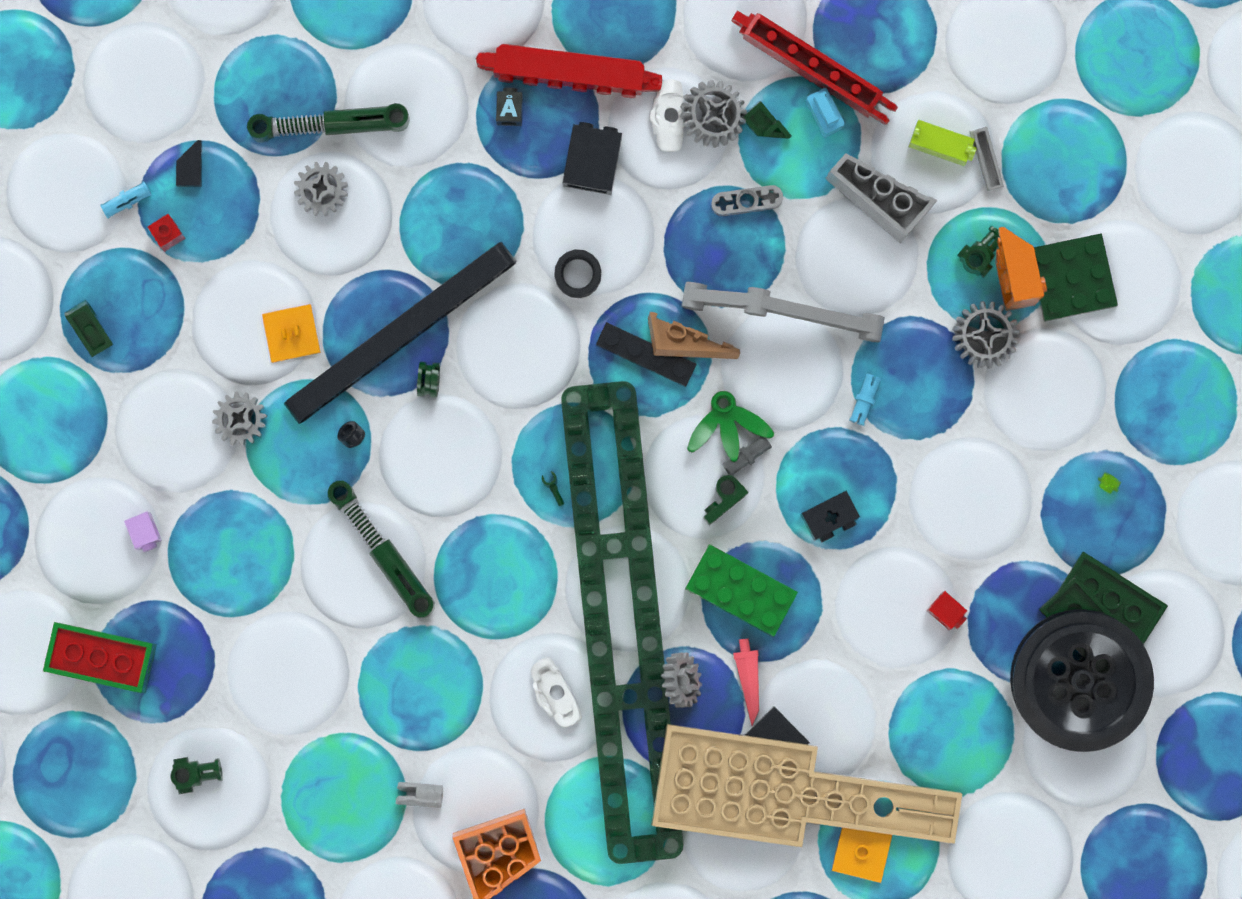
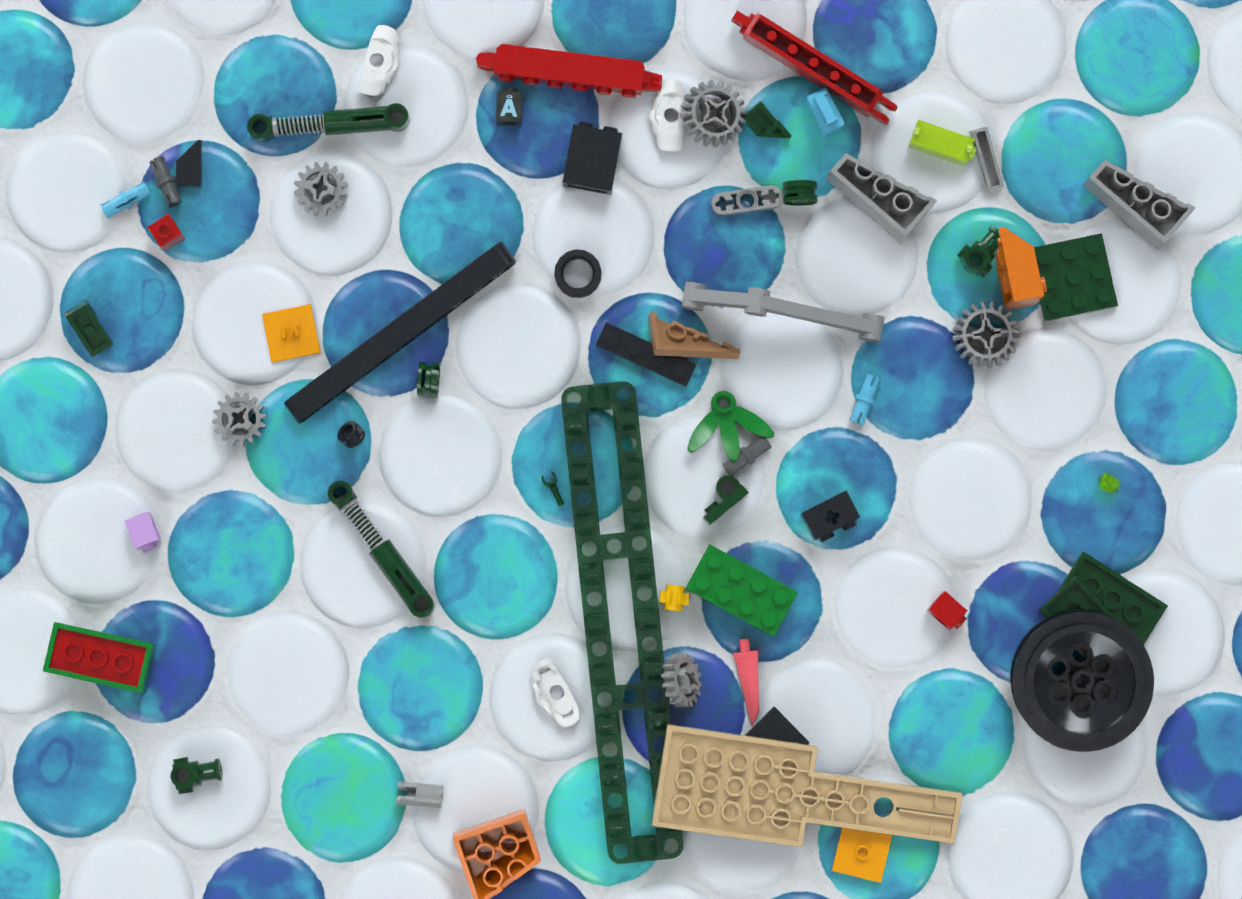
(165, 181): none -> dark grey pin
(374, 79): none -> white piece
(674, 598): none -> yellow gear
(800, 192): none -> dark green wheel
(1138, 203): none -> light grey wedge

